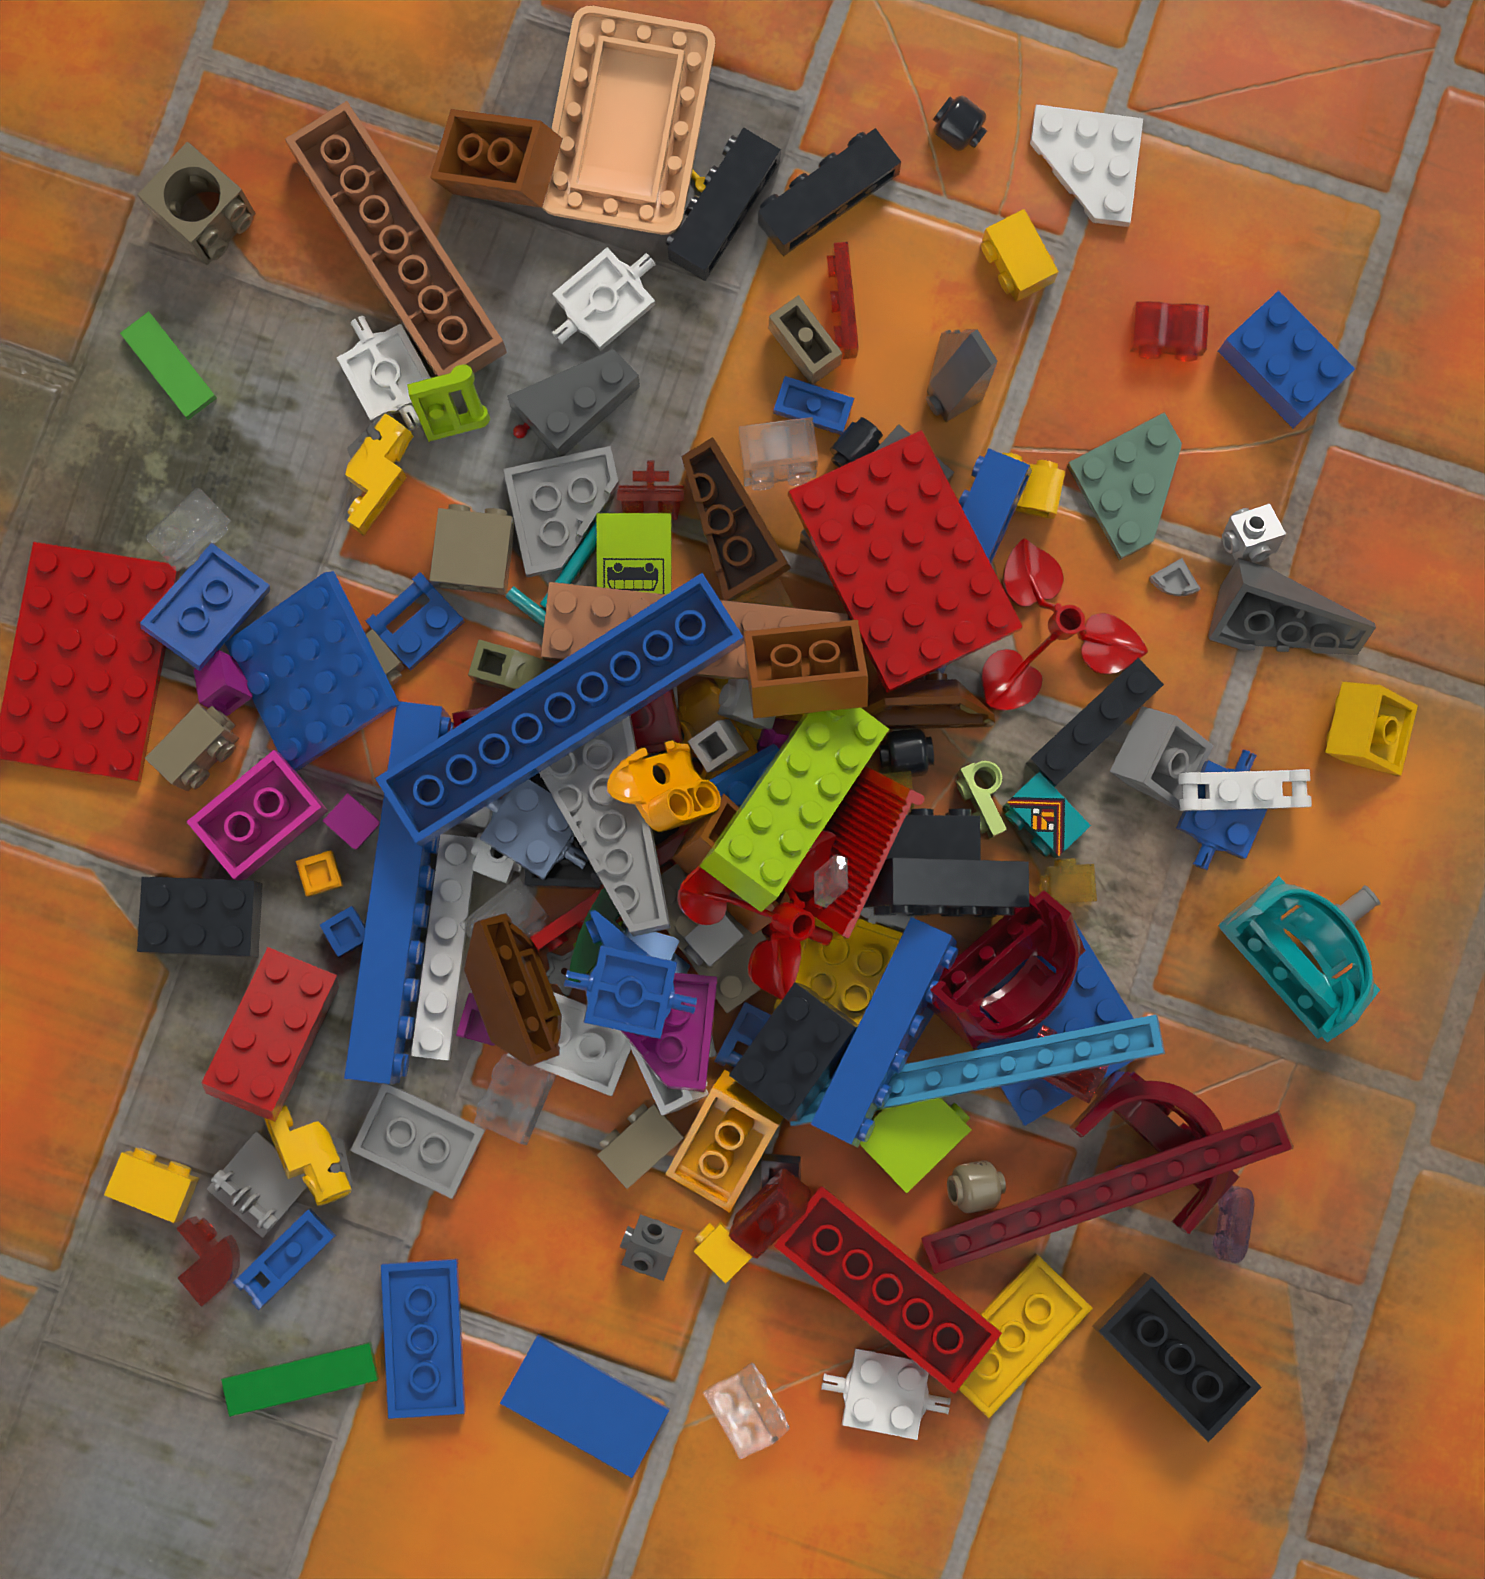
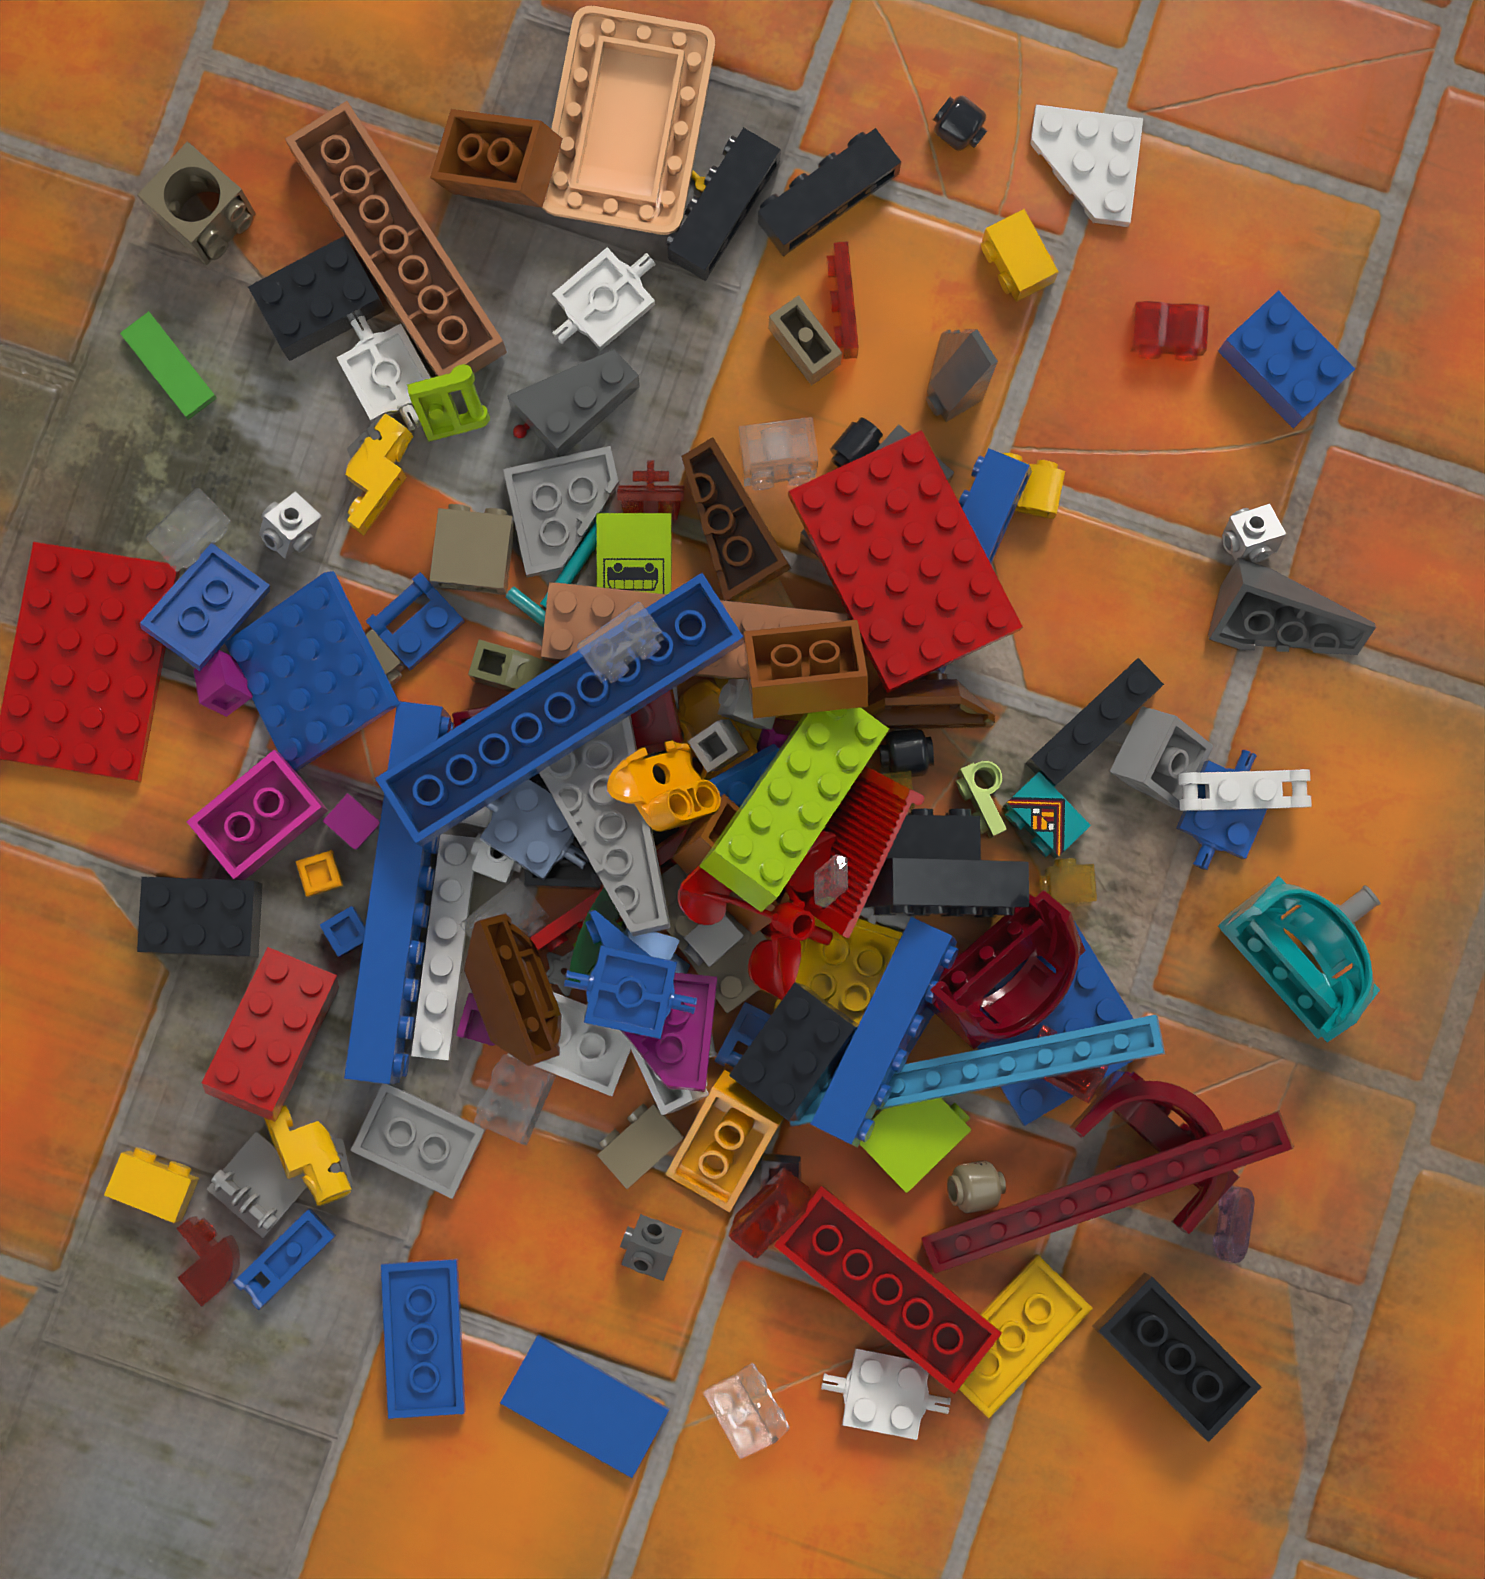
(194, 747): dark tan brick -> none
(289, 525): none -> light grey brick
(300, 1379): green tile -> none
(316, 298): none -> black brick
(621, 642): none -> clear bracket
(720, 1252): yellow brick -> none
(804, 400): blue plate -> none
(1107, 645): red plant -> none
(1129, 482): sand green plate -> none
(1175, 580): light grey tile -> none
(1371, 727): yellow slope -> none

